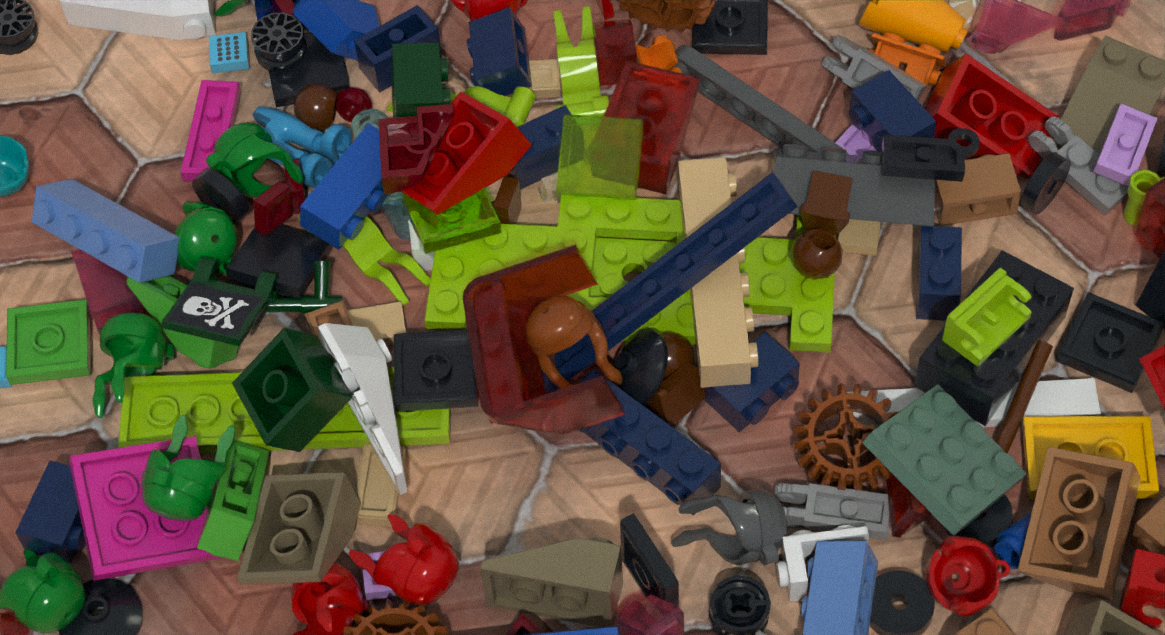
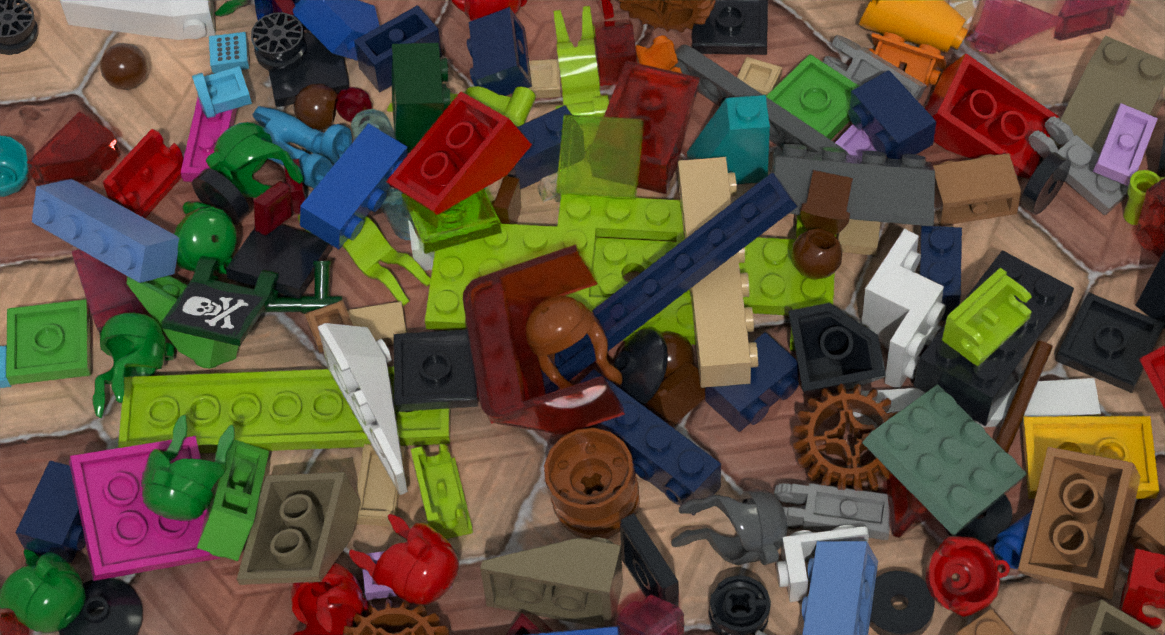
(75, 152): none -> clear red slope
(124, 66): none -> reddish brown piece
(145, 175): none -> red hinge
(221, 91): none -> medium azure tile
(291, 390): dark green brick -> none
(410, 145): dark red slope -> none
(442, 492): none -> lime hinge
(587, 464): none -> dark orange wheel
(741, 135): none -> teal slope
(760, 75): none -> tan tile
(816, 96): none -> bright green plate
(834, 350): none -> black slope
(903, 309): none -> white bracket
(928, 156): black hinge -> none

